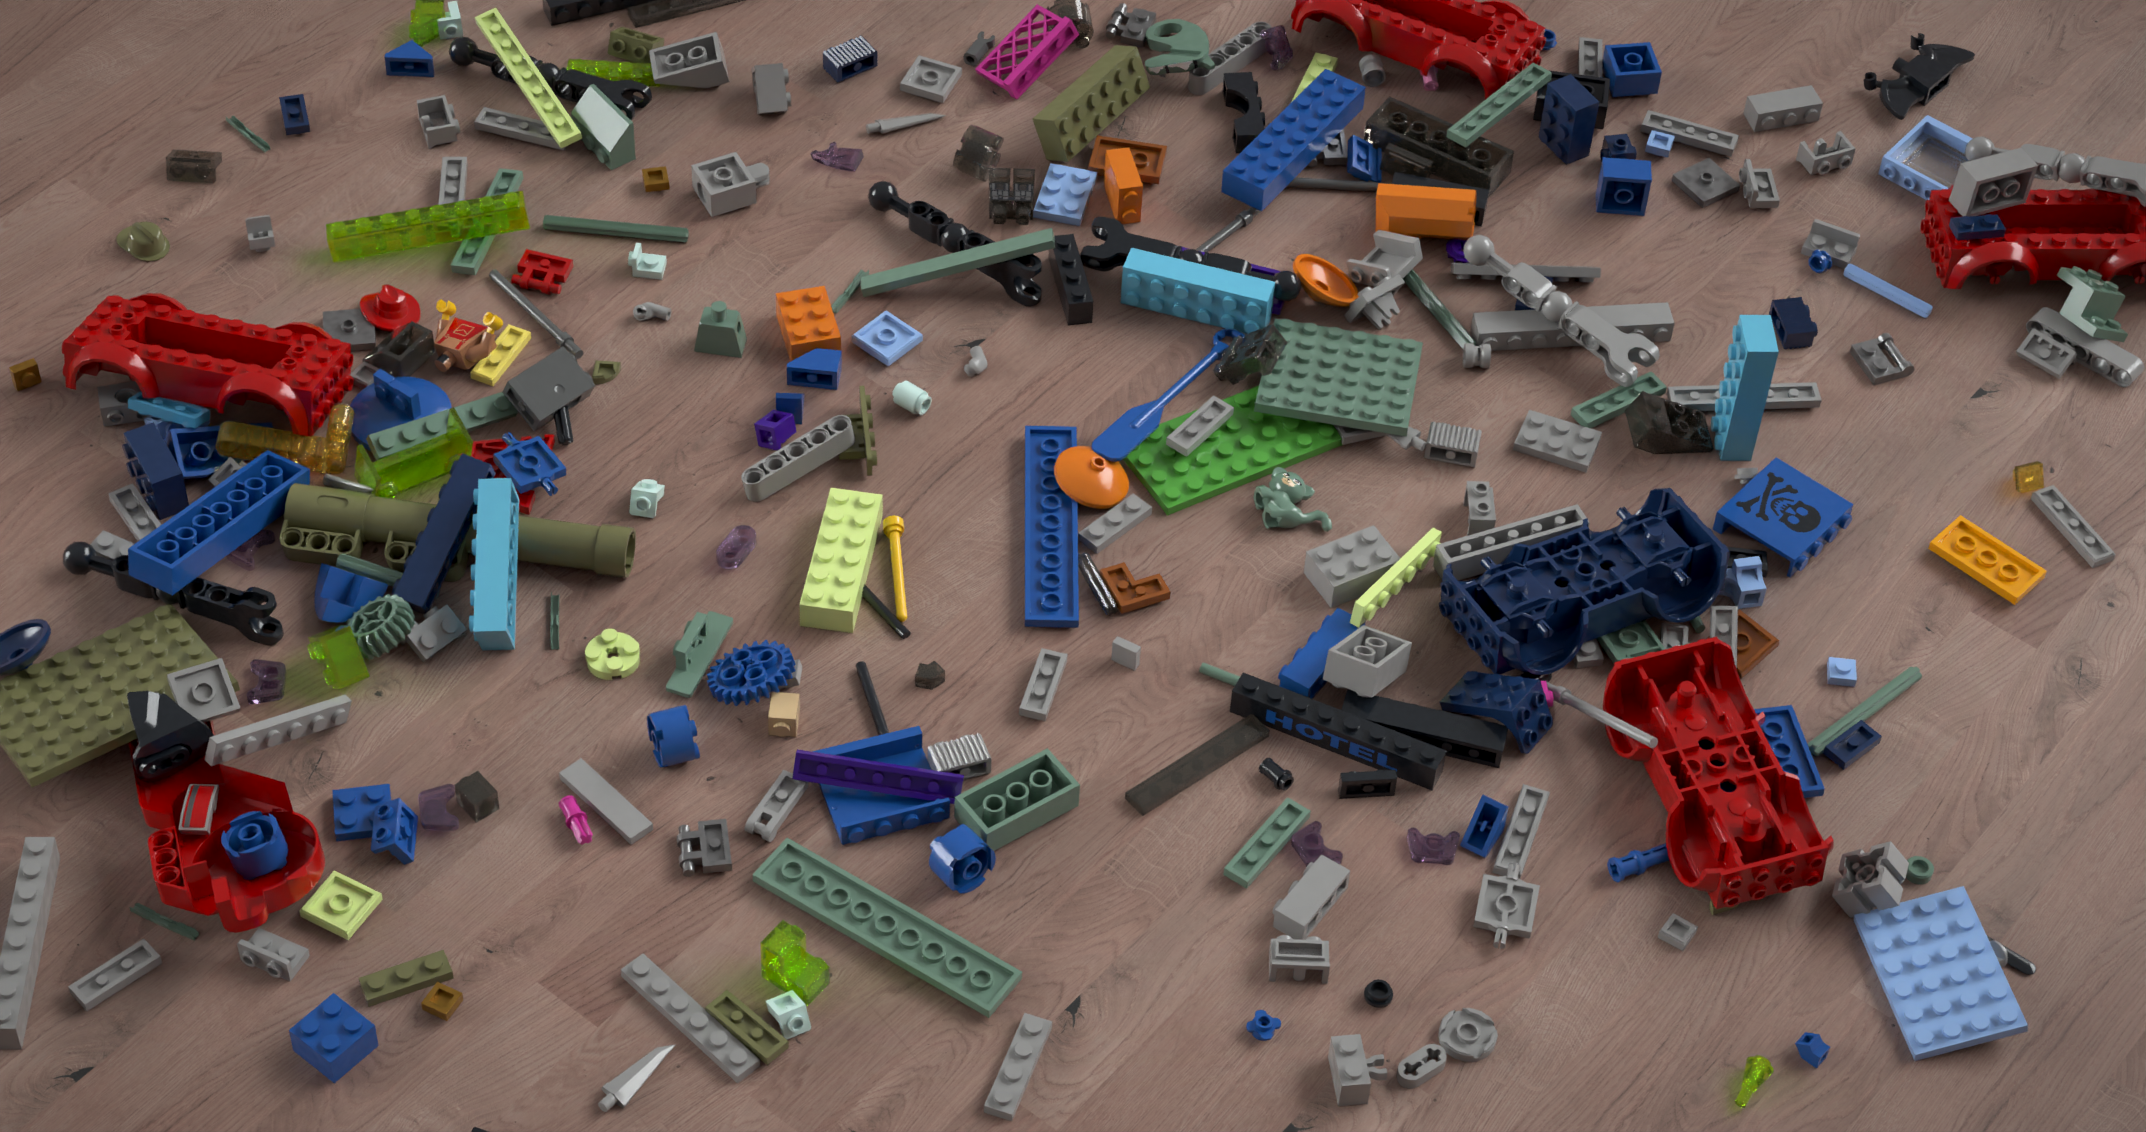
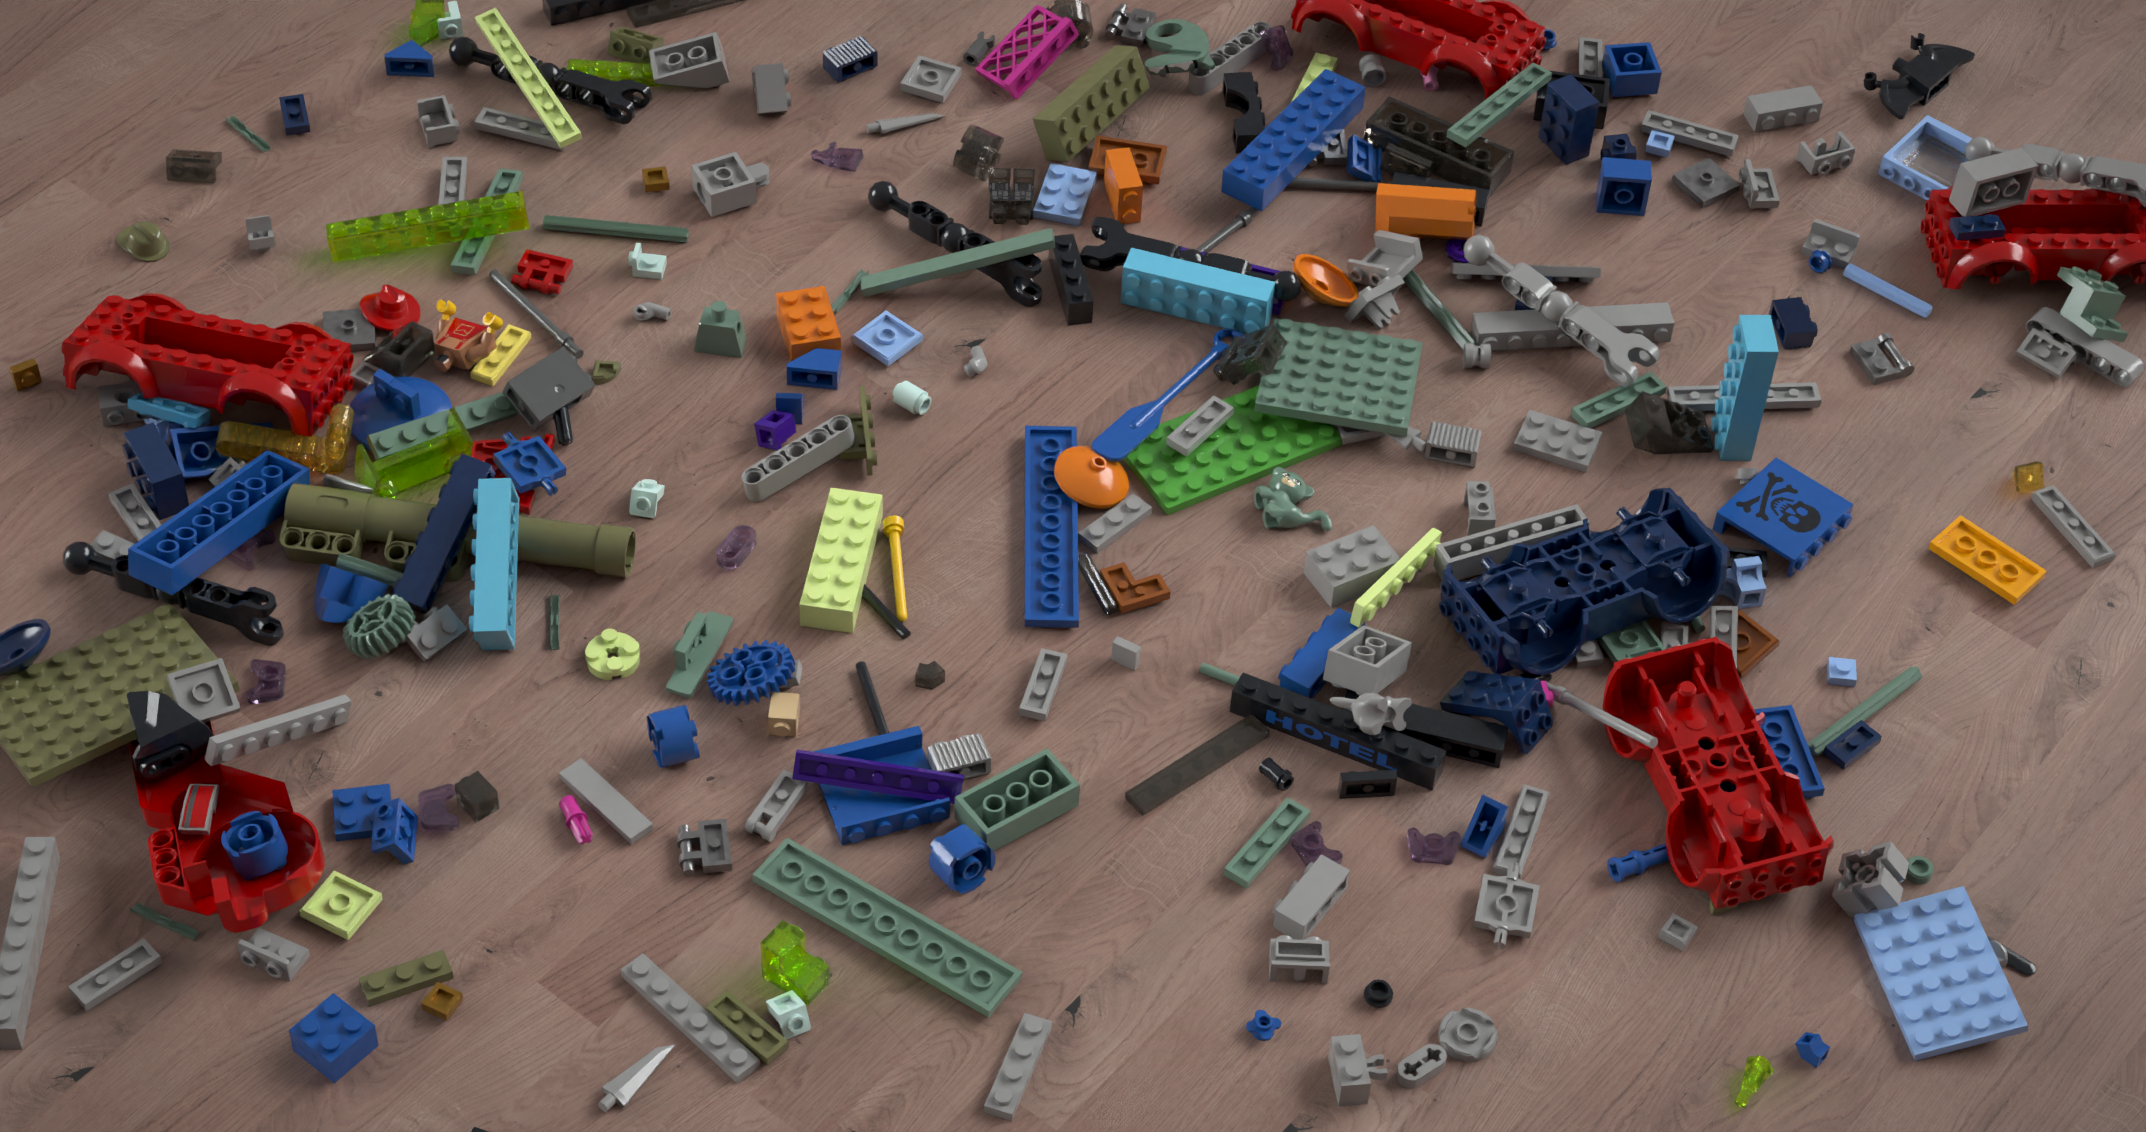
(340, 656): clear neon green brick -> none
(604, 128): sand green slope -> none
(1374, 711): none -> light grey animal

